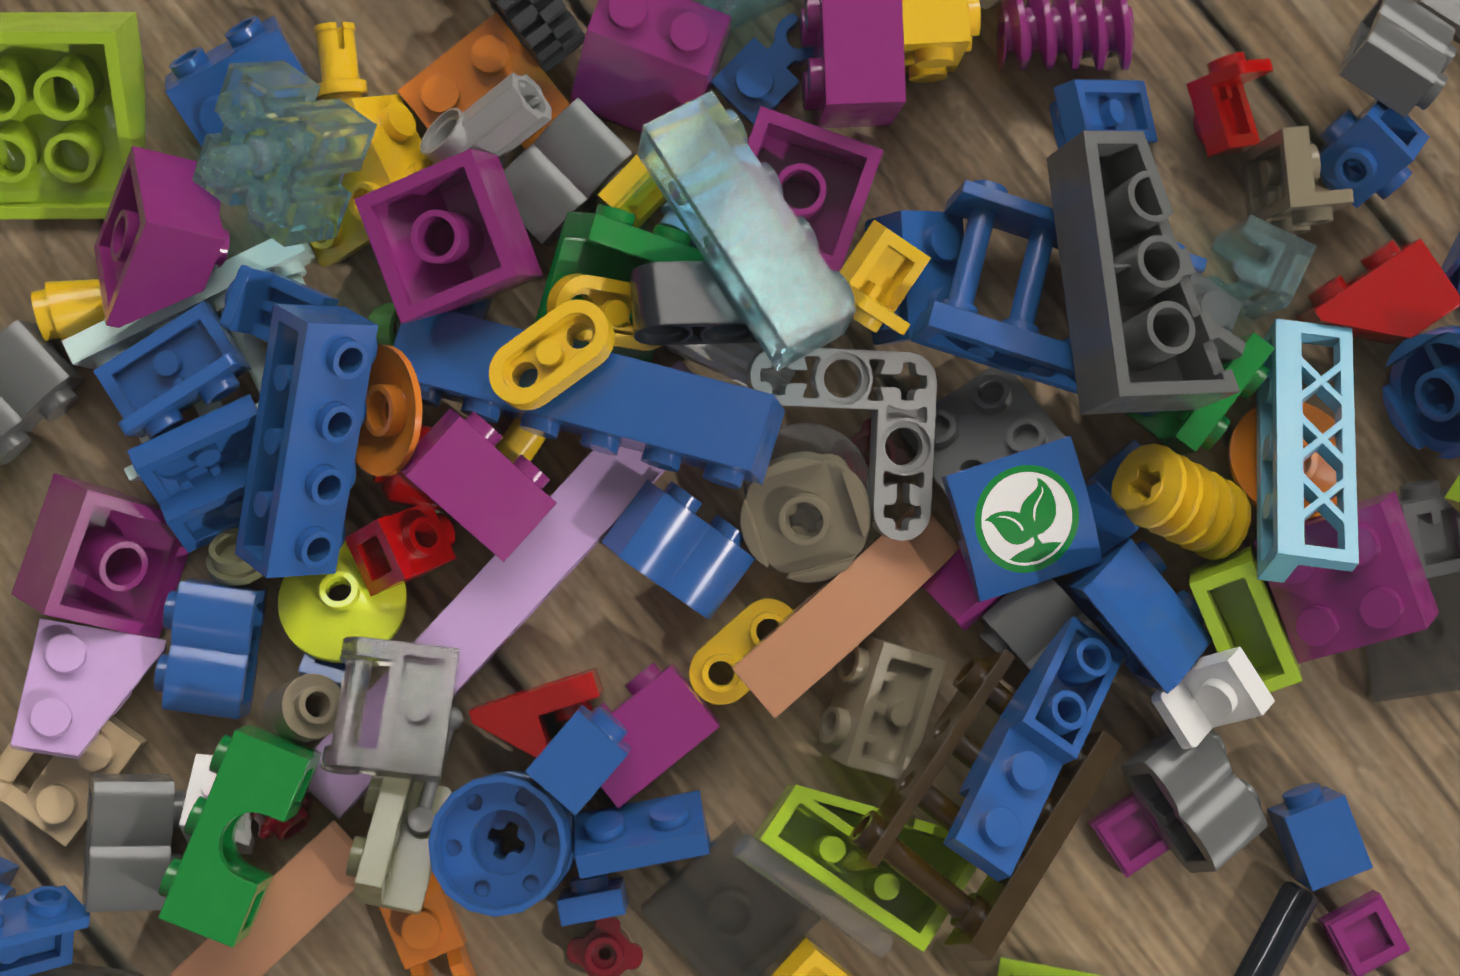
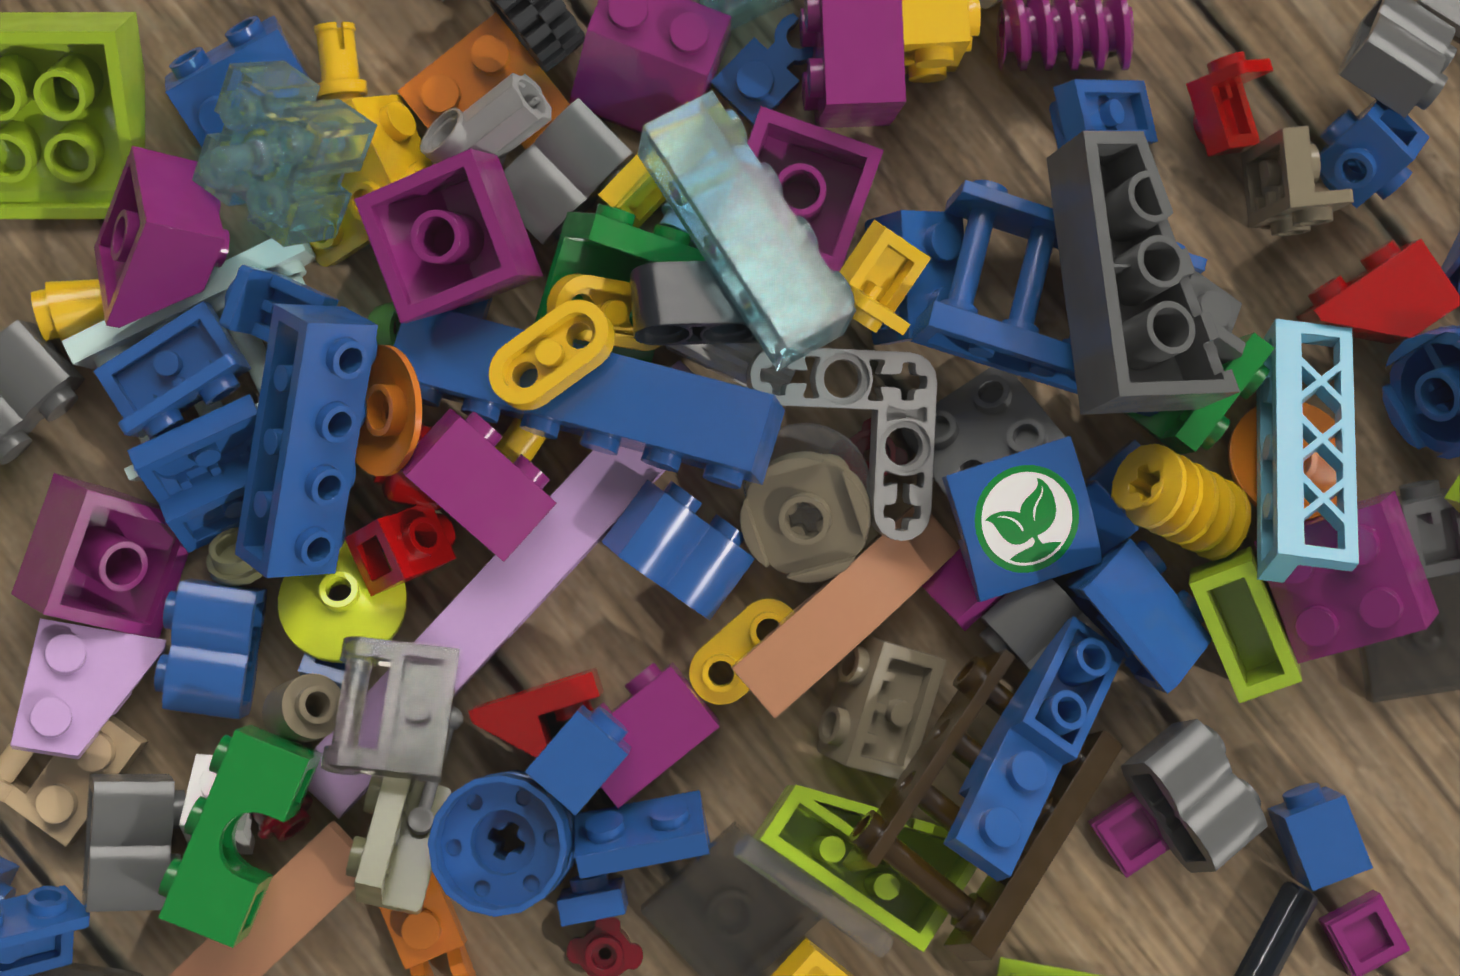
(1213, 694): white bracket -> none
(1267, 264): clear light blue hinge -> none

